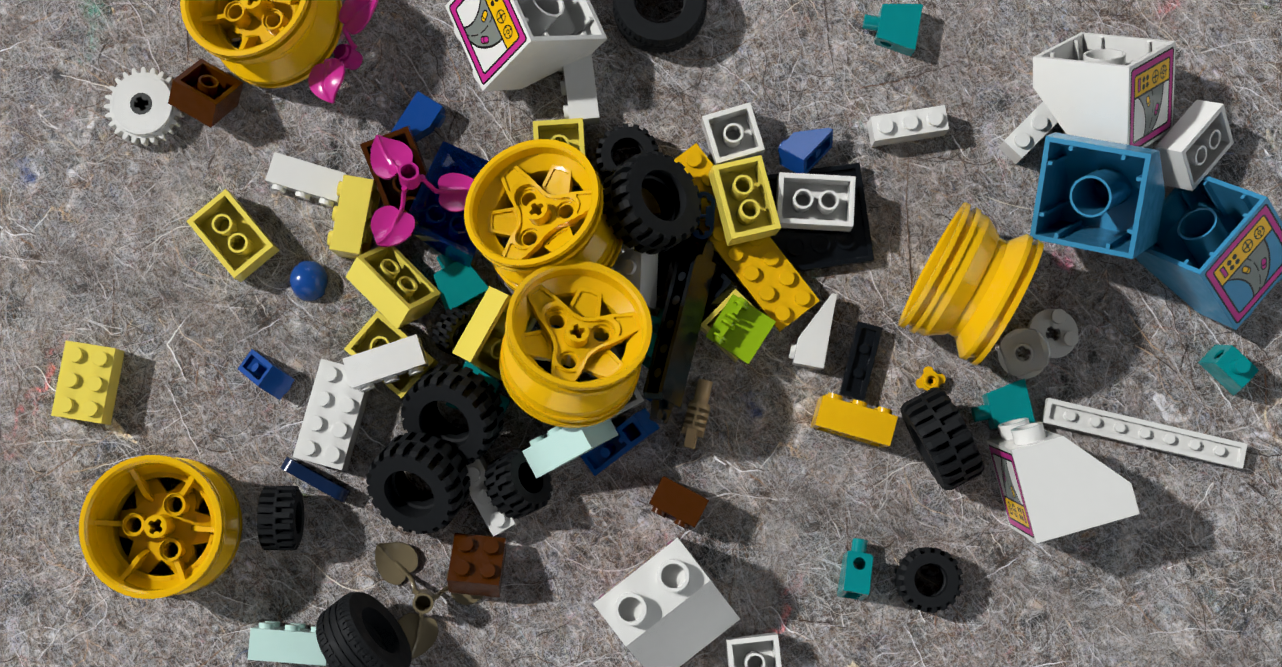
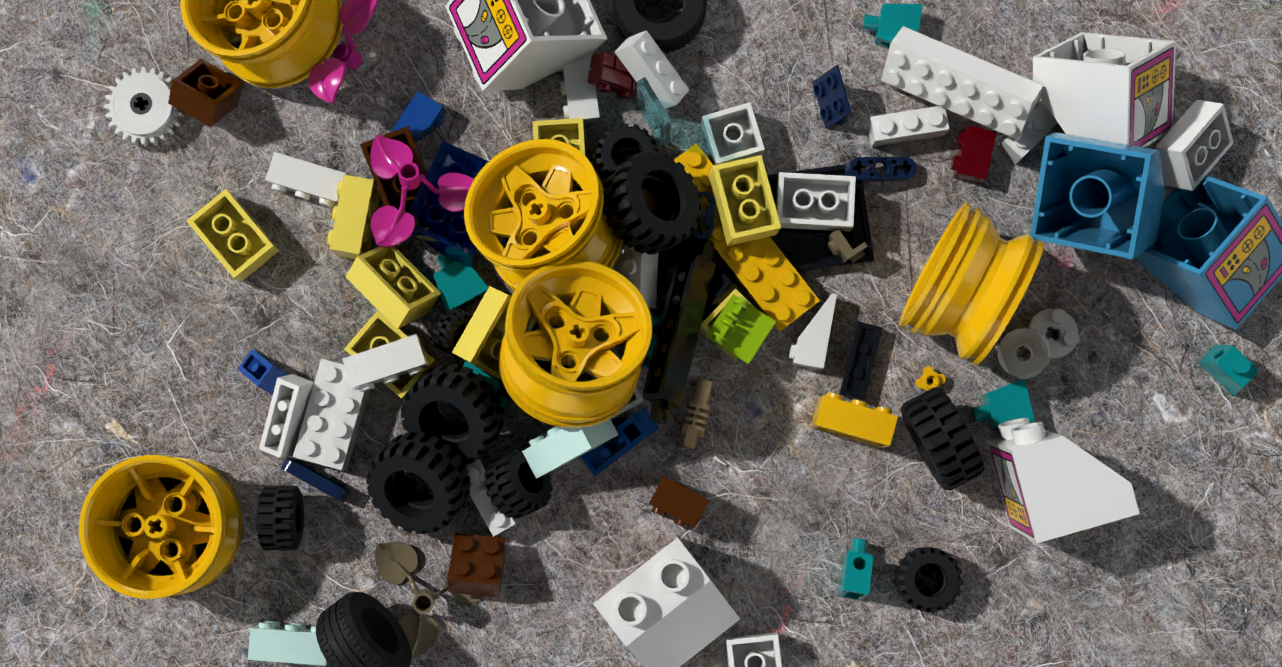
(88, 382): light yellow brick -> none
(286, 415): none -> white brick
(308, 280): blue hair -> none
(611, 75): none -> dark red brick
(645, 59): none -> white brick
(653, 112): none -> clear light blue tile
(805, 149): blue slope -> none
(832, 97): none -> dark blue hinge
(841, 247): none -> dark tan bracket
(889, 162): none -> dark blue beam
(961, 82): none -> white brick
(973, 154): none -> dark red brick
(1144, 433): white plate -> none

